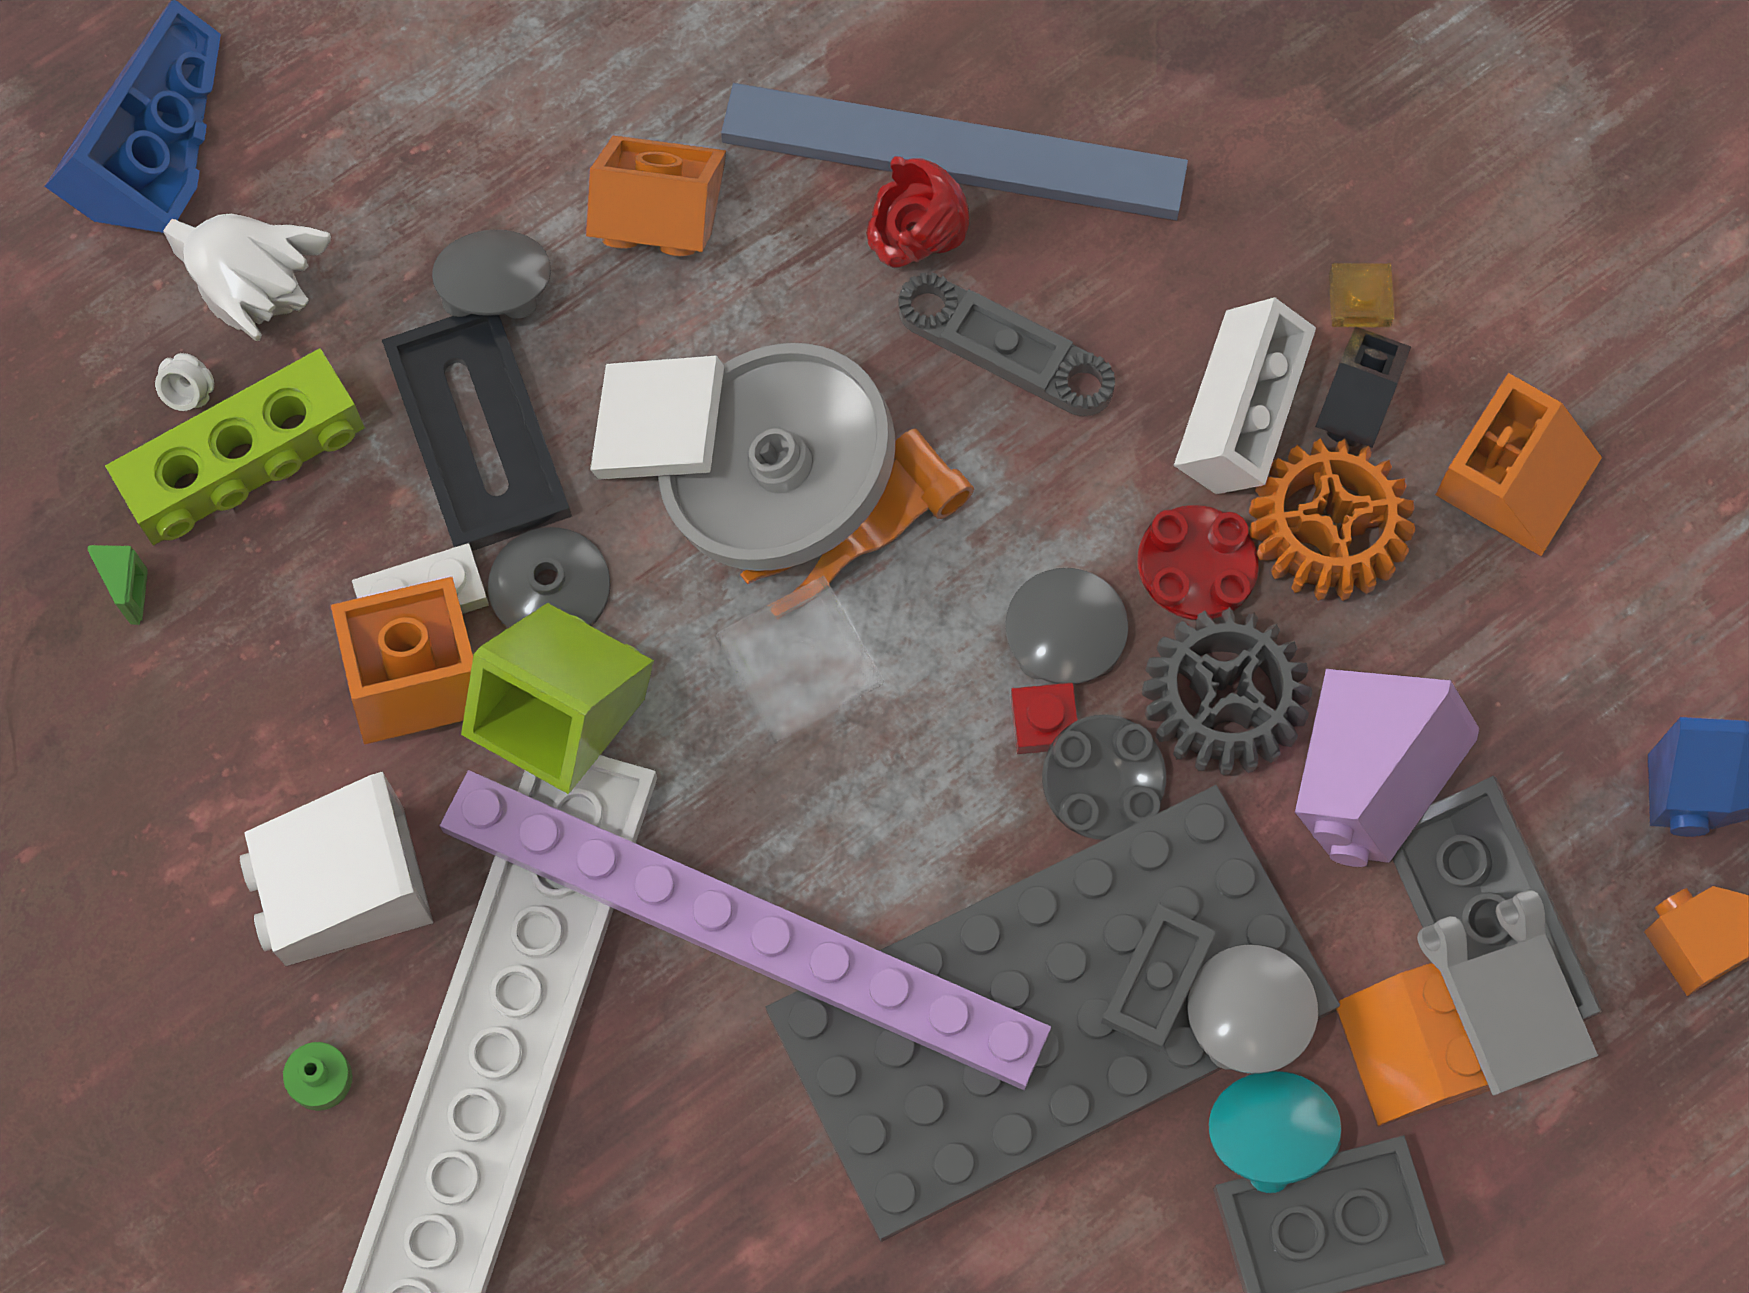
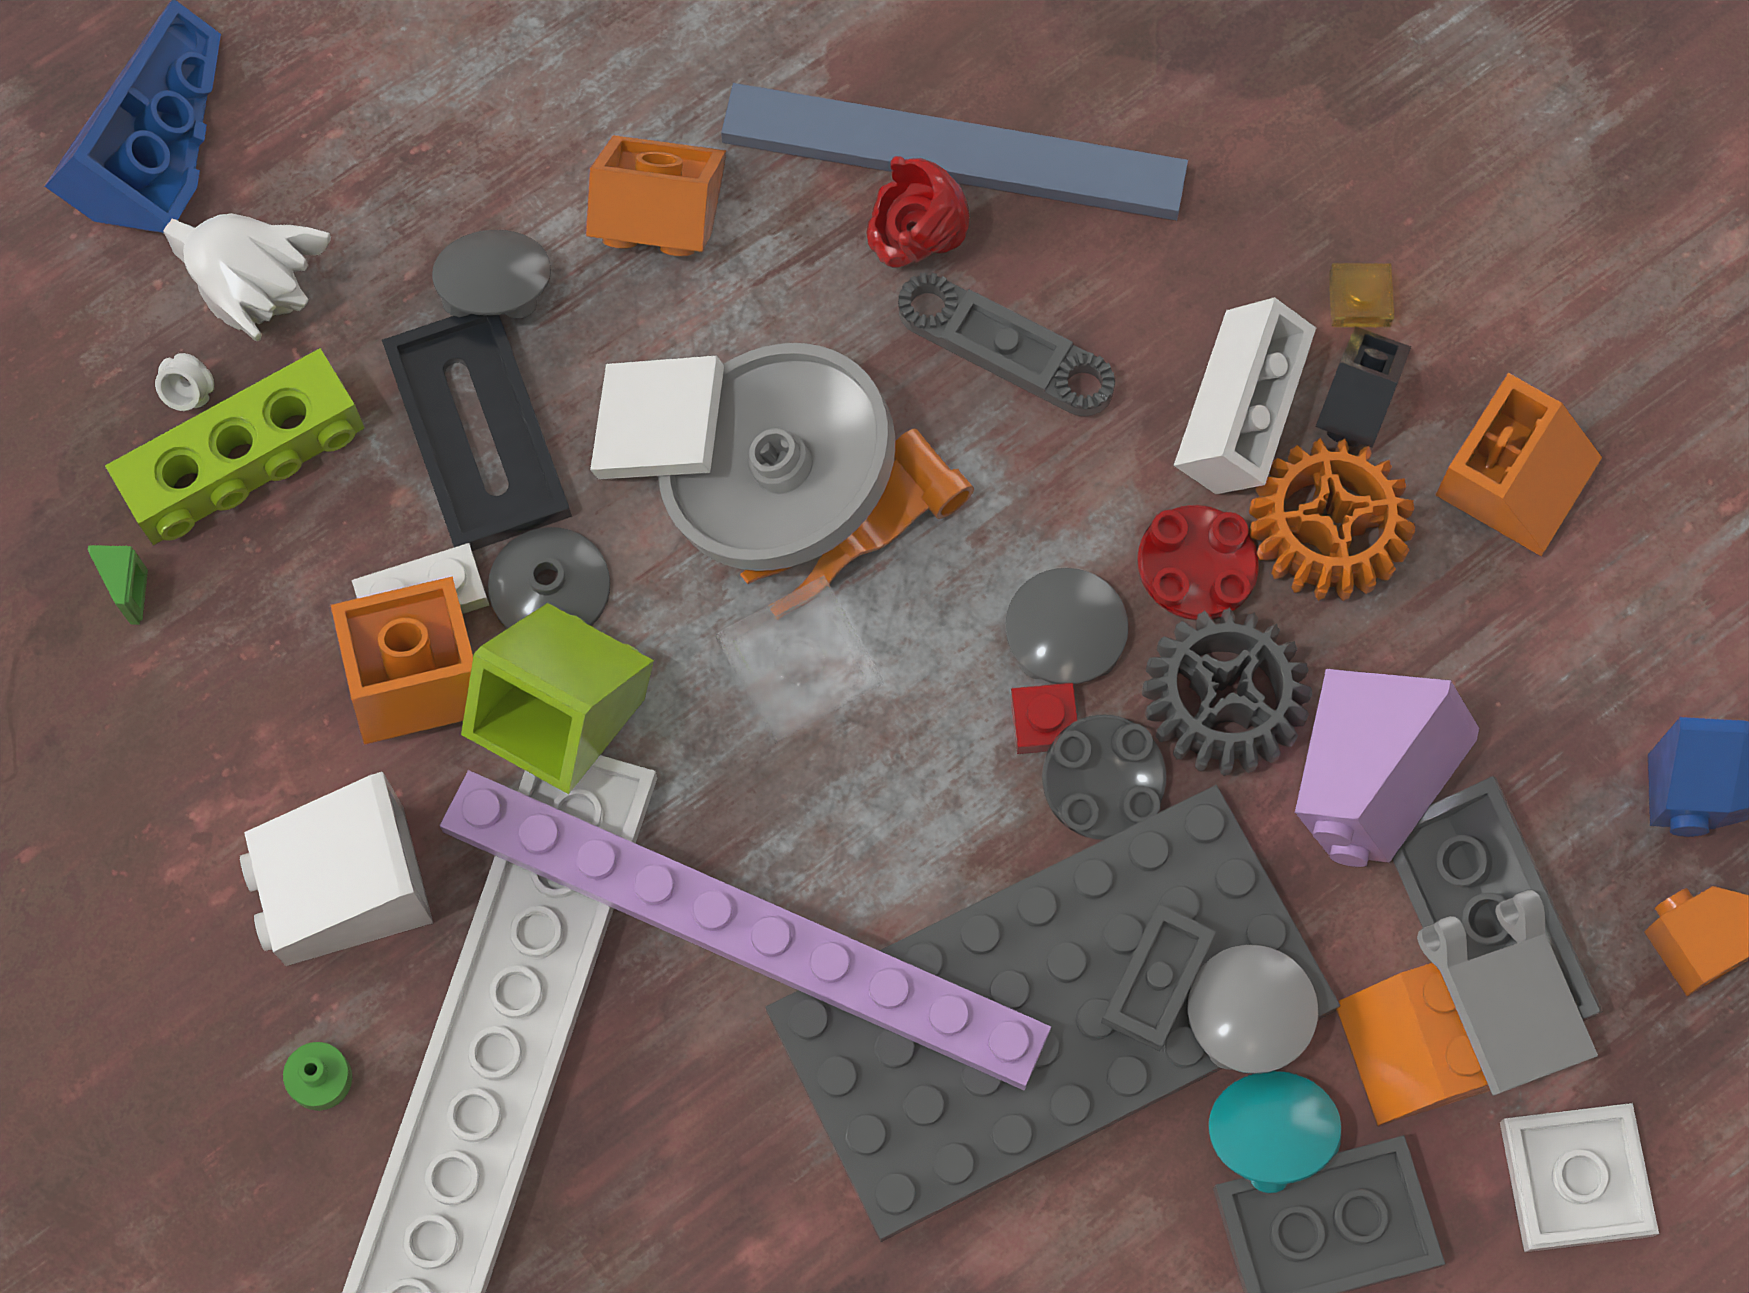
(1578, 1177): none -> white tile

